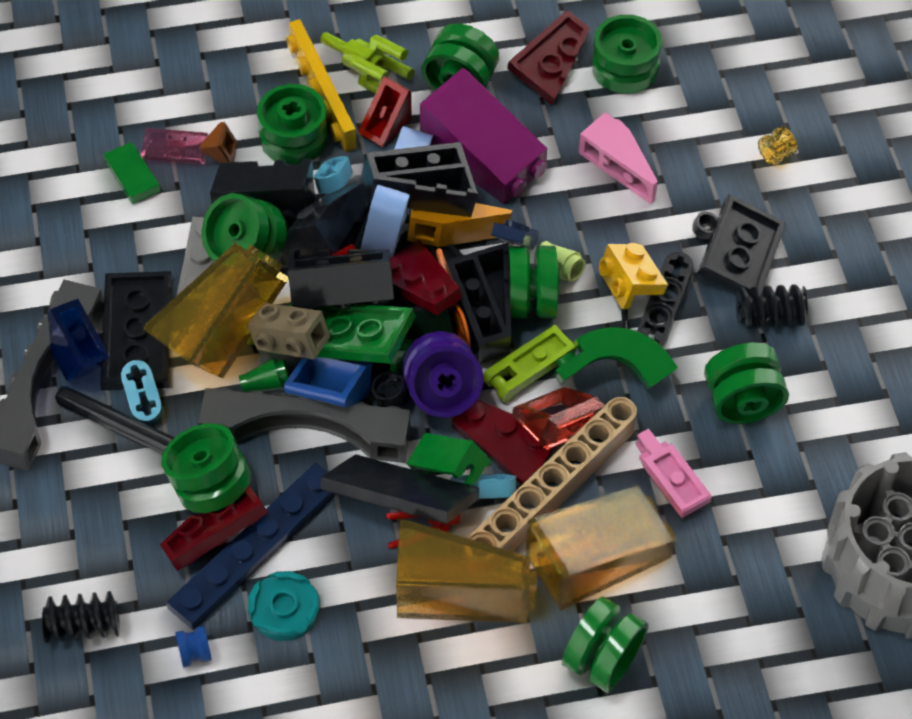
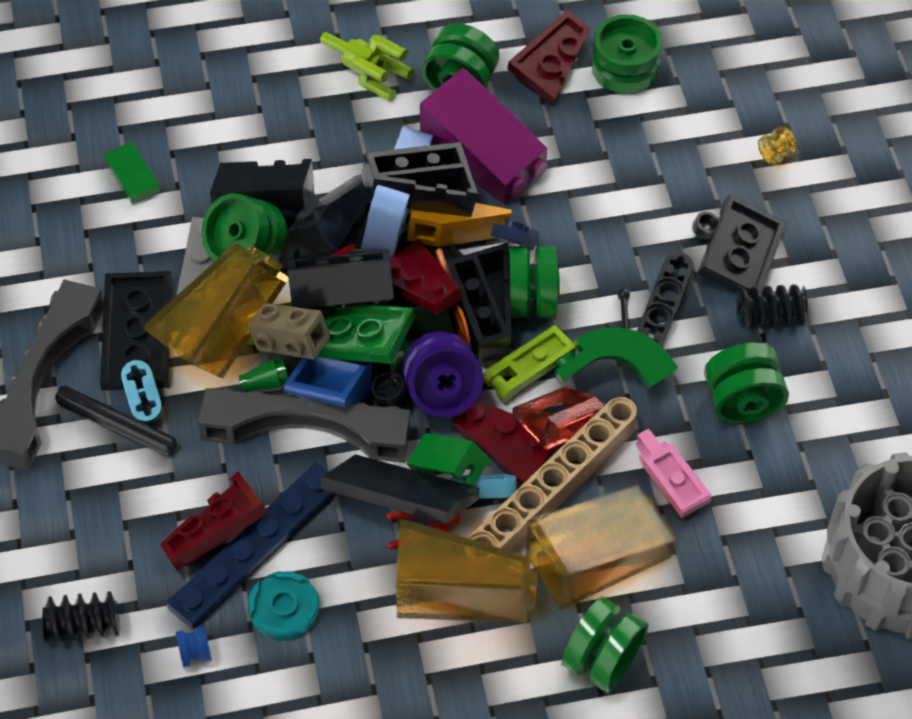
(75, 341): clear blue slope -> none
(173, 146): clear pink plate -> none
(206, 468): green wheel -> none
(220, 144): dark orange slope -> none
(292, 123): green wheel -> none
(319, 80): yellow plate -> none
(333, 174): medium azure beam -> none
(387, 113): red slope -> none
(569, 262): yellowish green cone -> none
(616, 152): bright pink slope -> none
(630, 272): yellow bracket -> none

